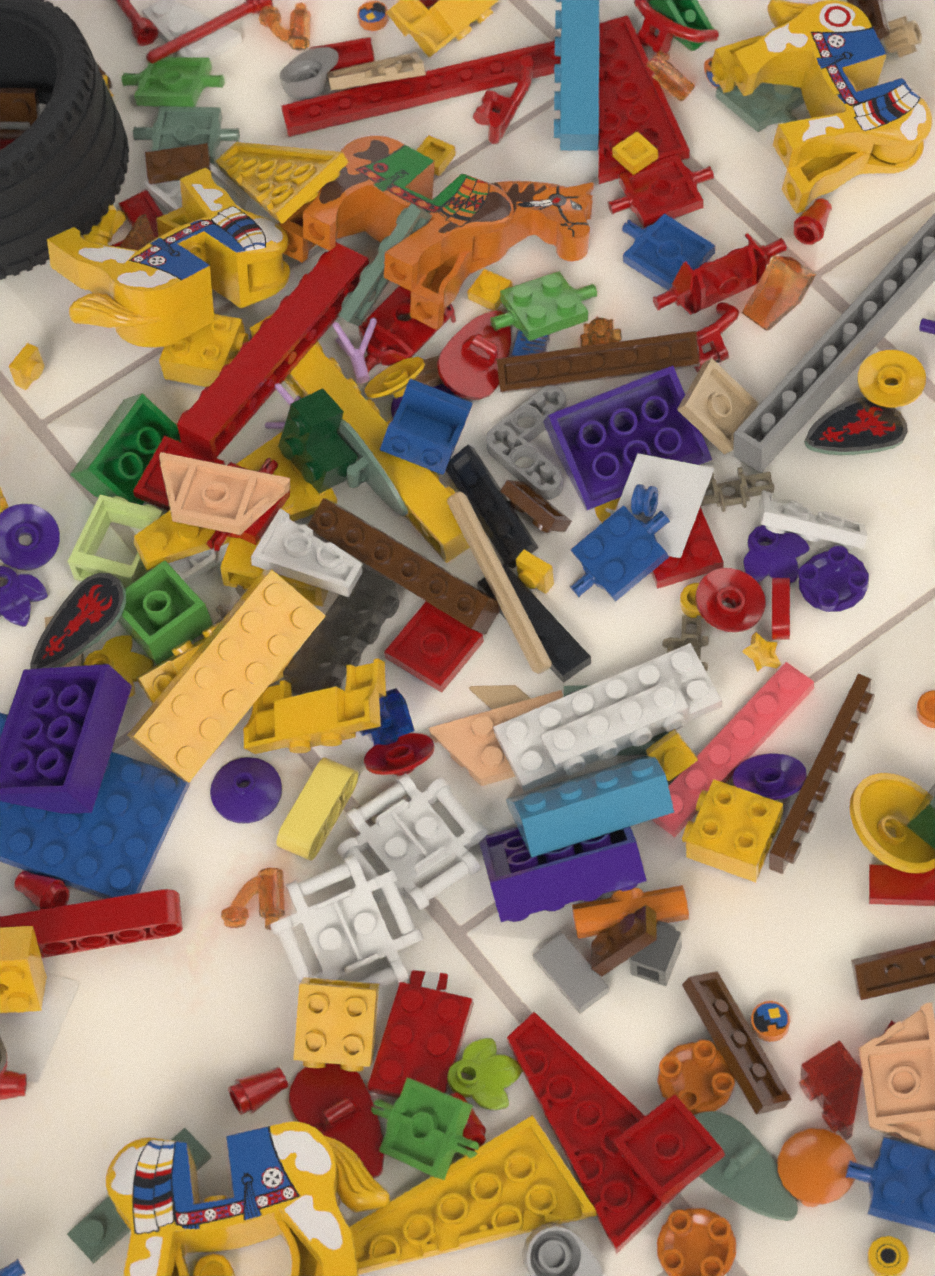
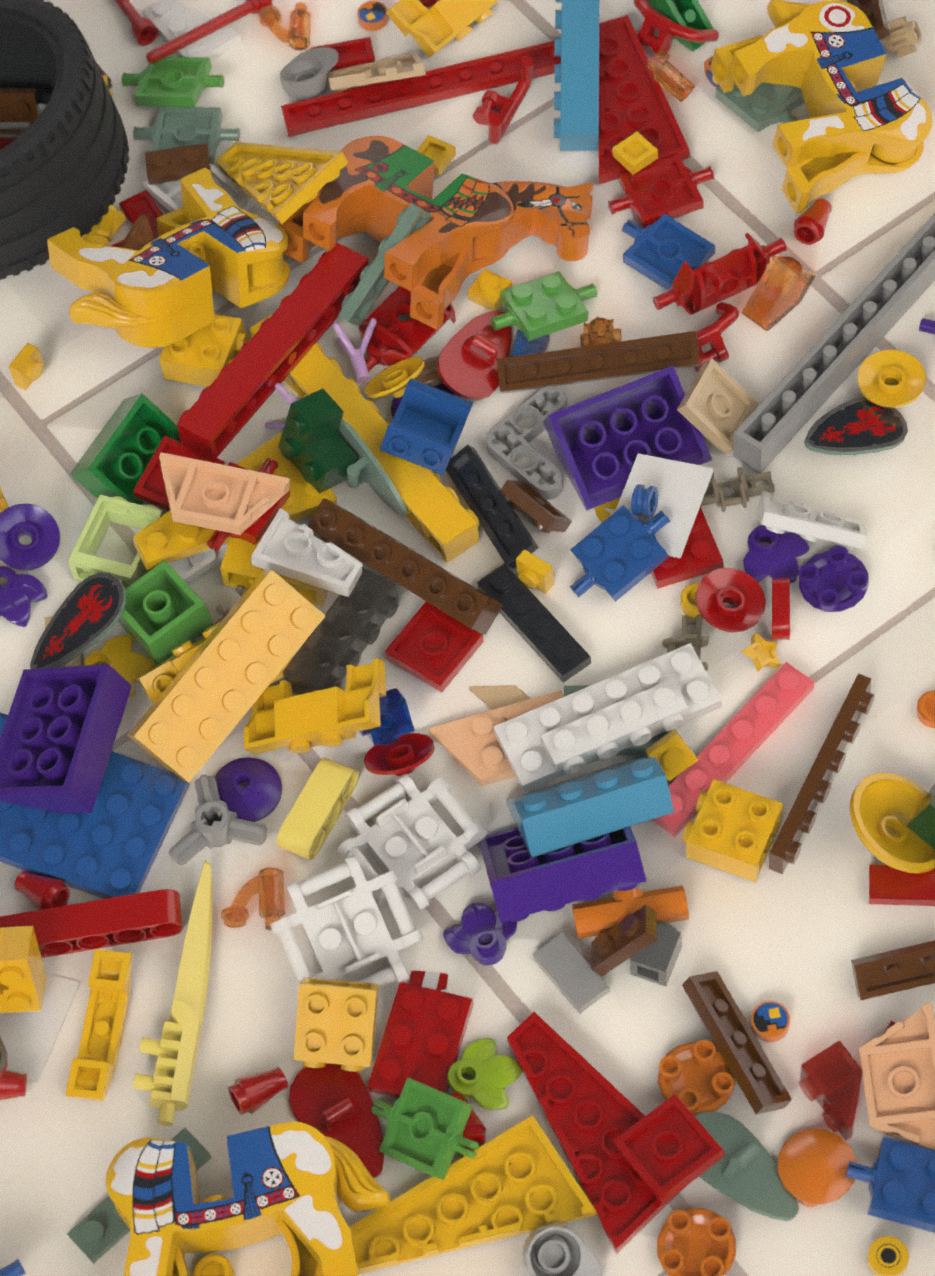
(103, 1026): none -> yellow slope
(181, 1035): none -> light yellow piece
(214, 825): none -> light grey bush
(480, 934): none -> dark purple plate
(499, 583): tan axle -> none
(771, 775): dark purple dish -> none

